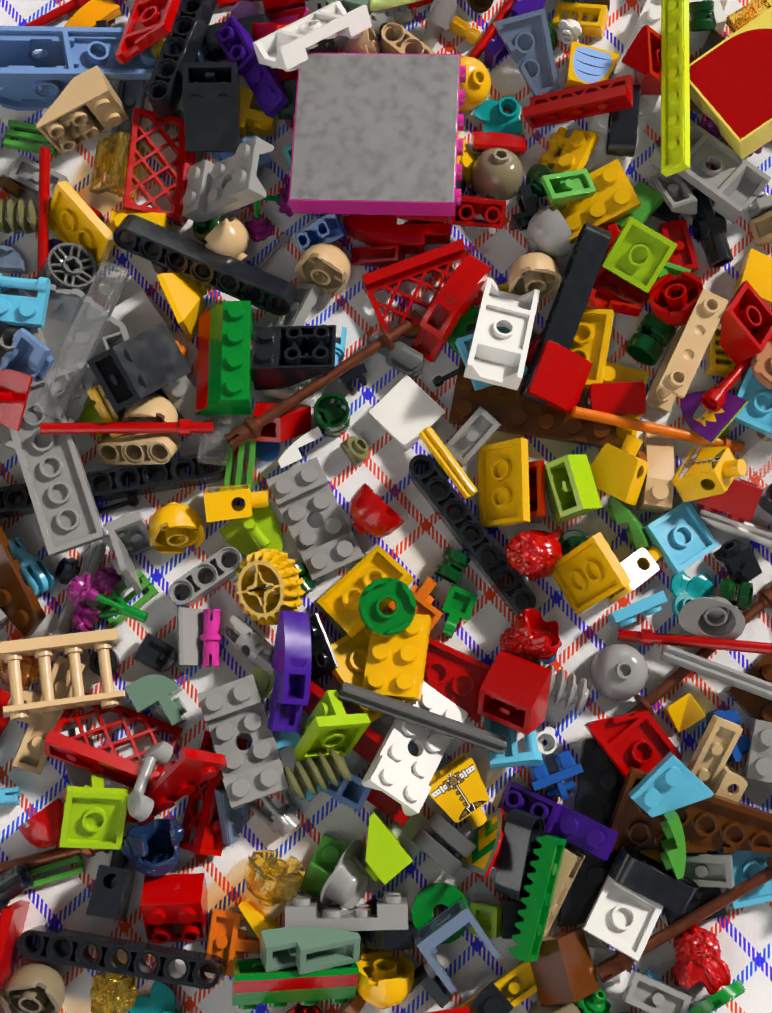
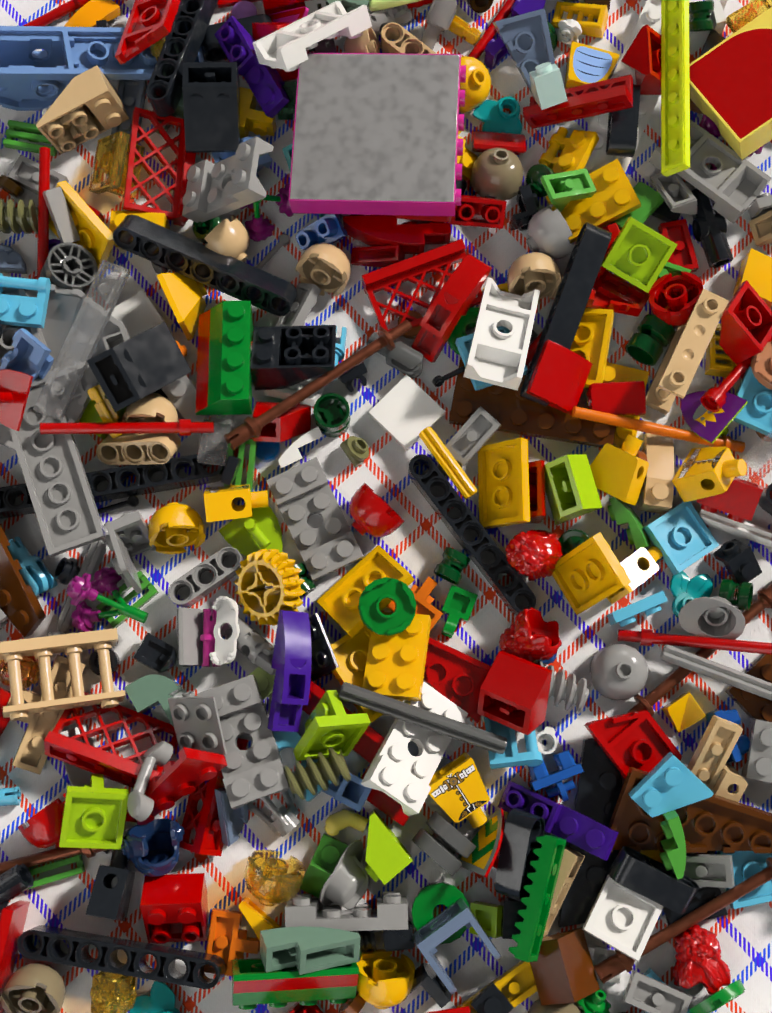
(61, 215): none -> light grey slope
(197, 723): none -> light grey hinge
(226, 613): none -> white piece
(230, 470): none -> black tile
(344, 819): none -> light yellow arm
(547, 85): none -> light aqua slope

